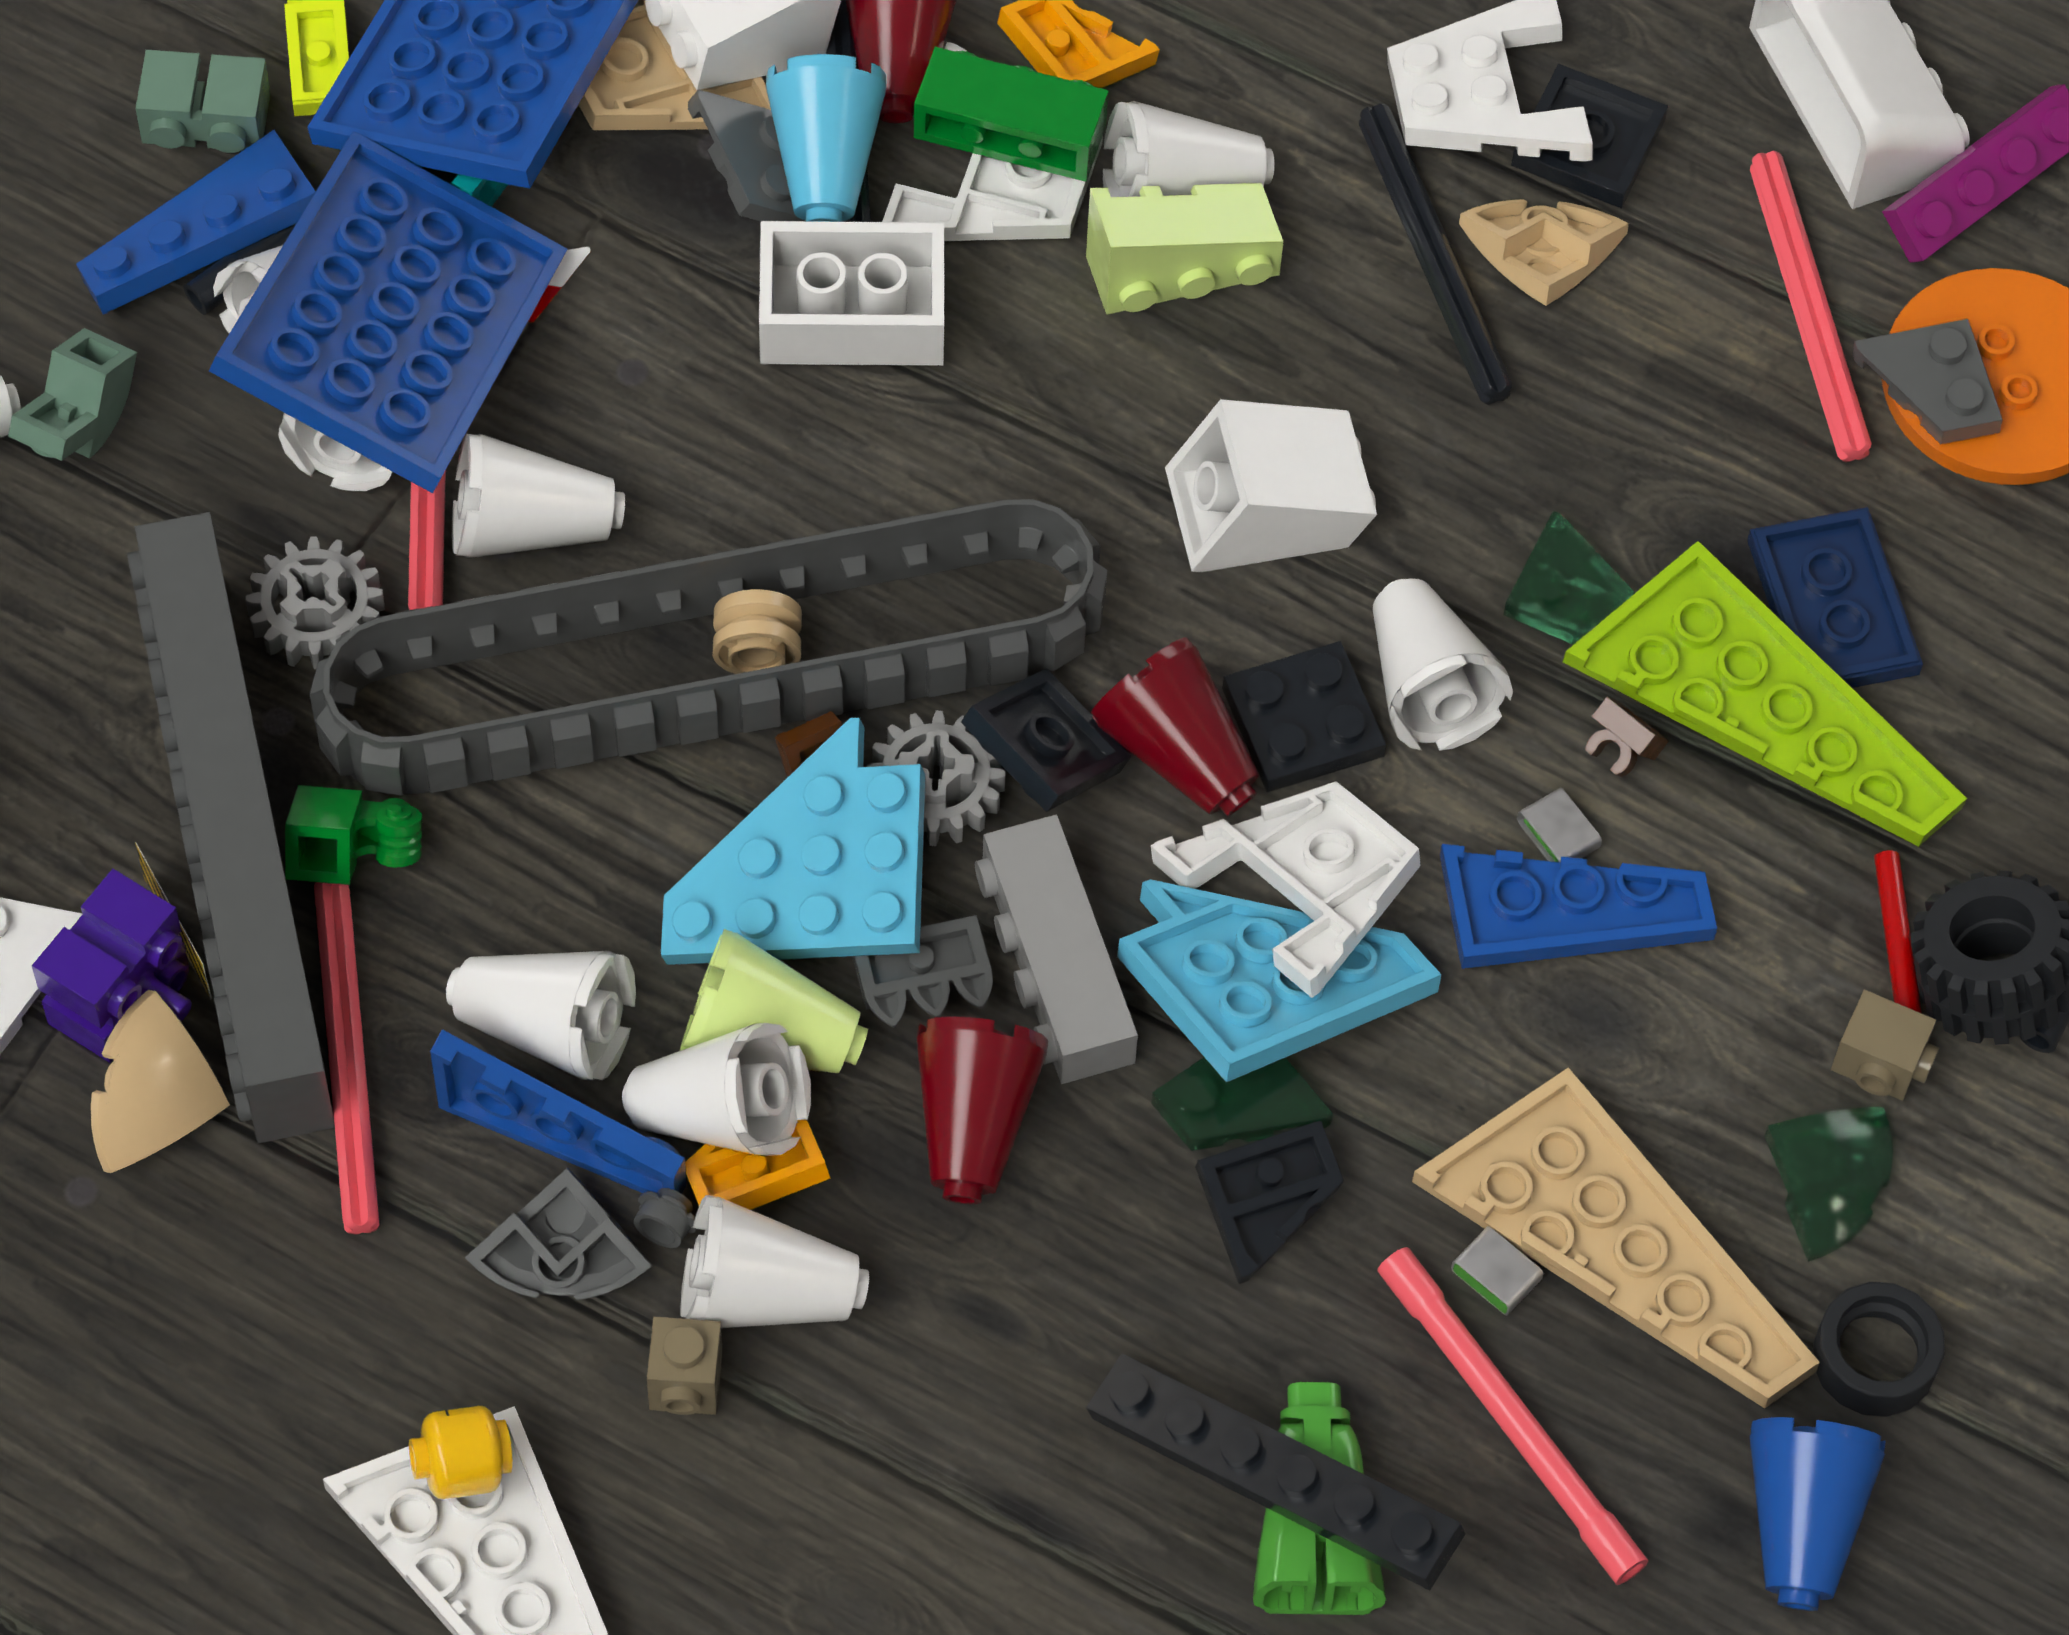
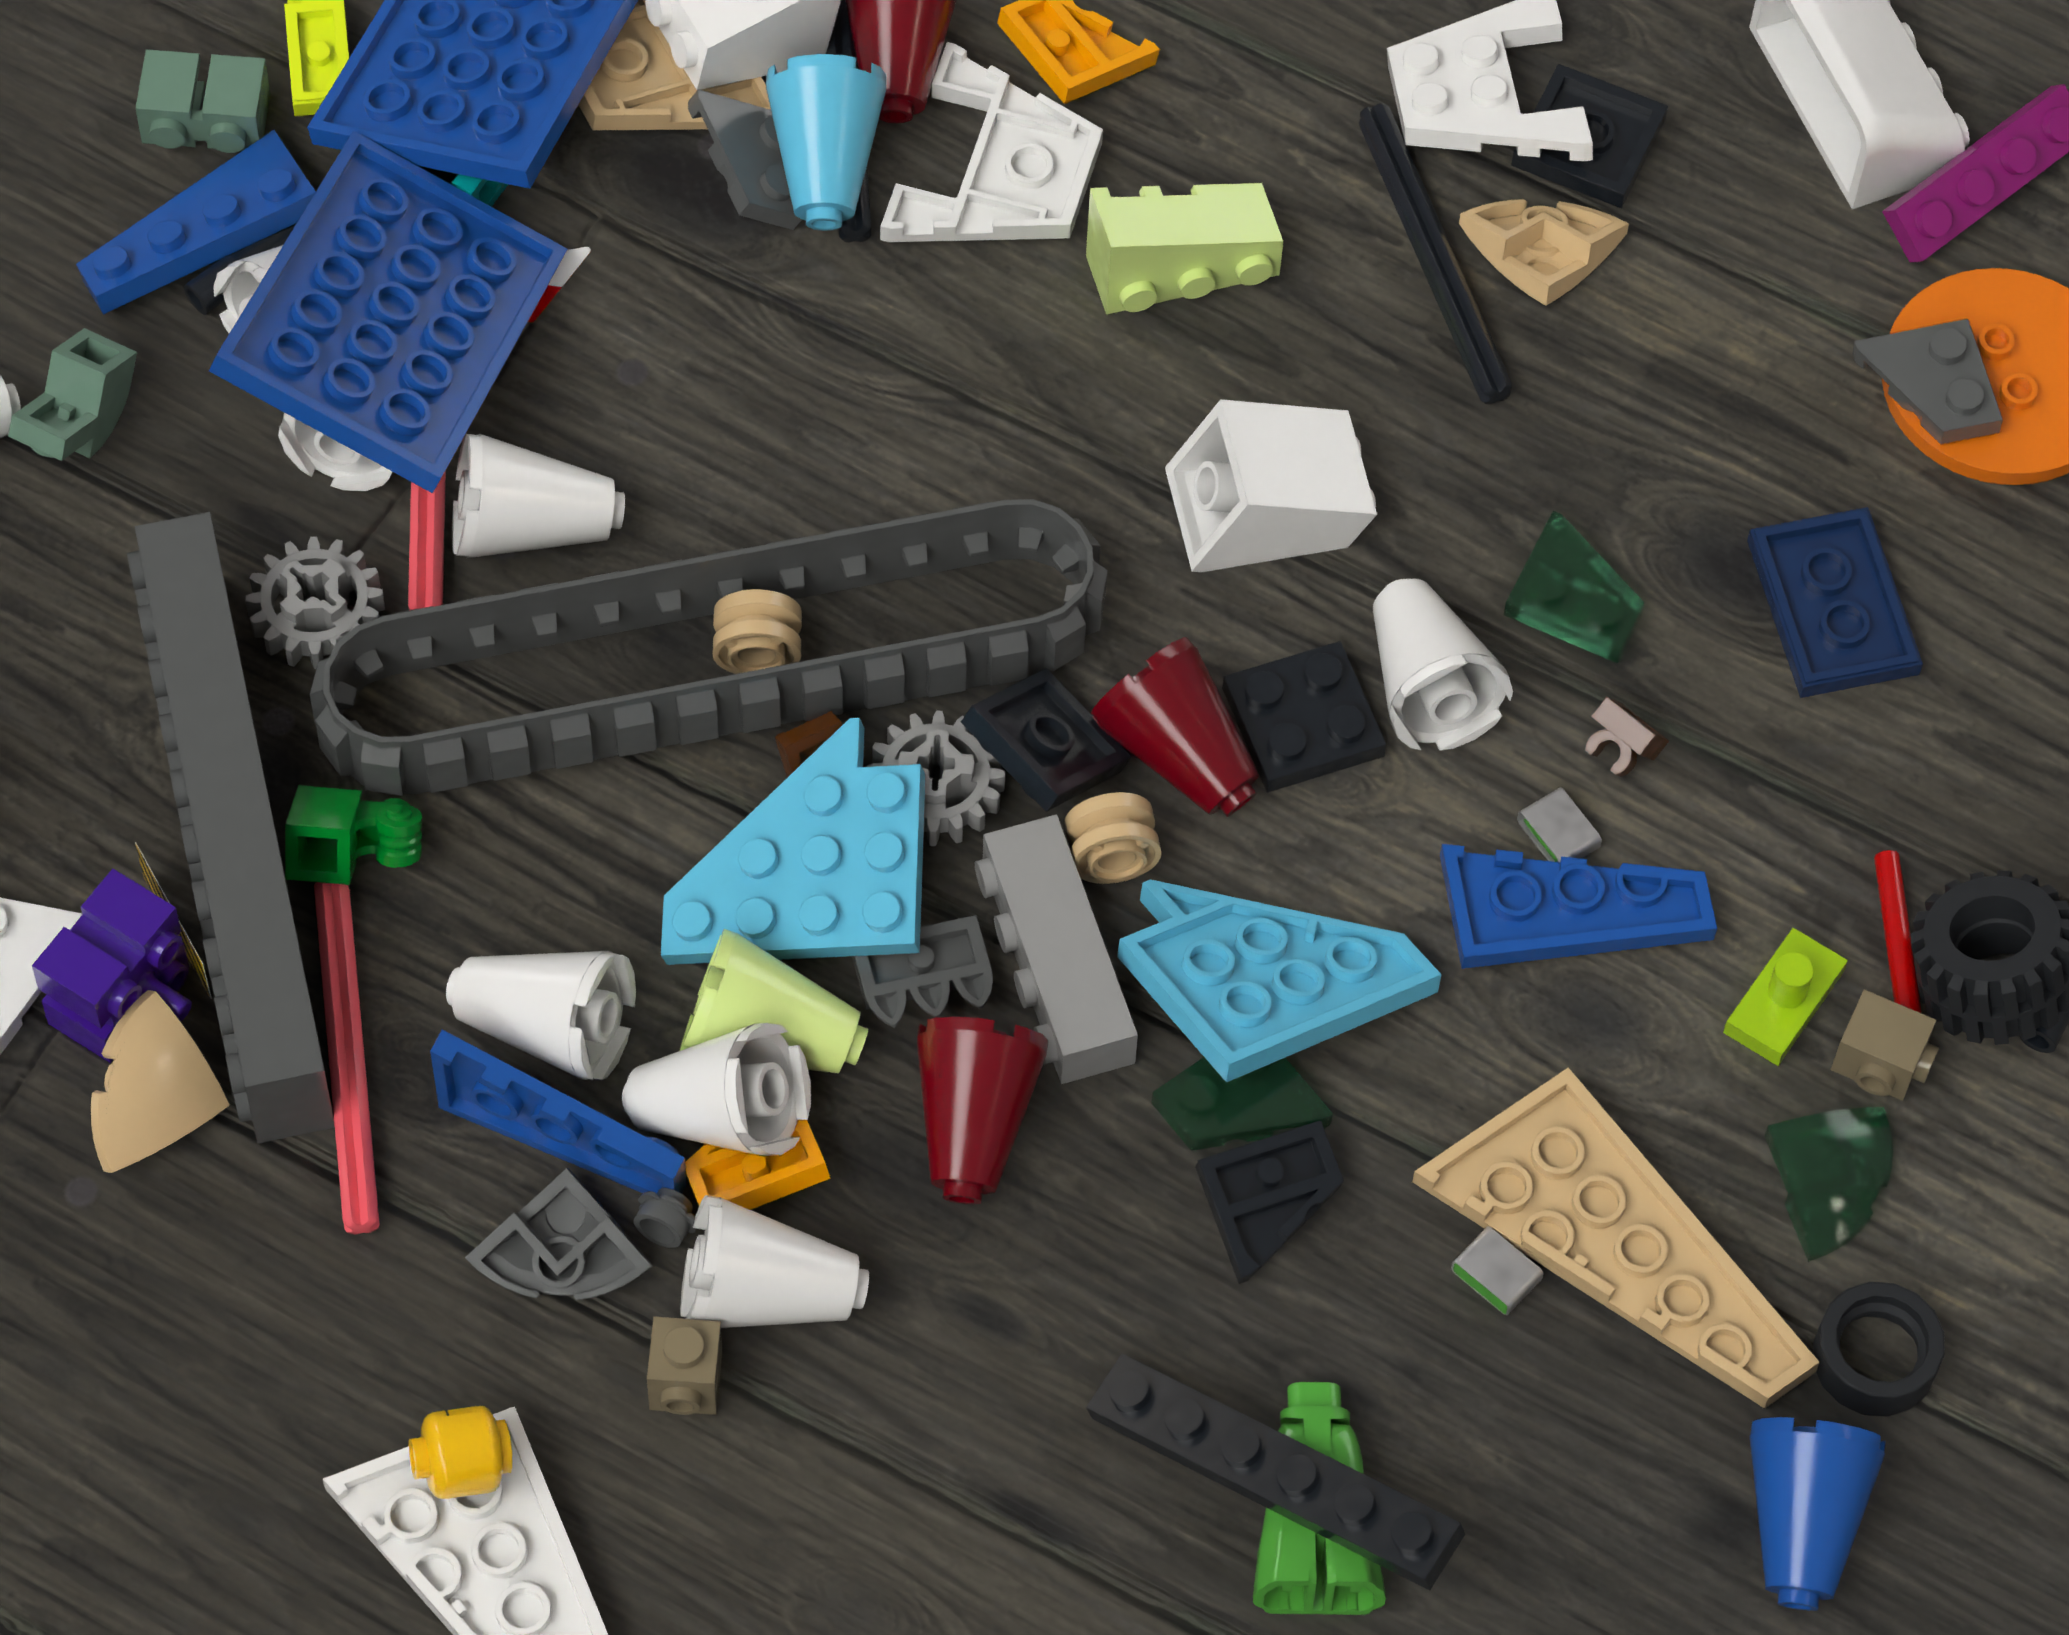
(851, 293): white brick -> none
(1010, 113): green brick -> none
(1113, 837): none -> tan wheel
(1179, 152): white cone -> none
(1319, 853): white wing -> none
(1596, 1525): coral piece -> none
(1736, 673): lime wing -> none
(1785, 996): none -> lime tile
(1810, 307): coral axle -> none

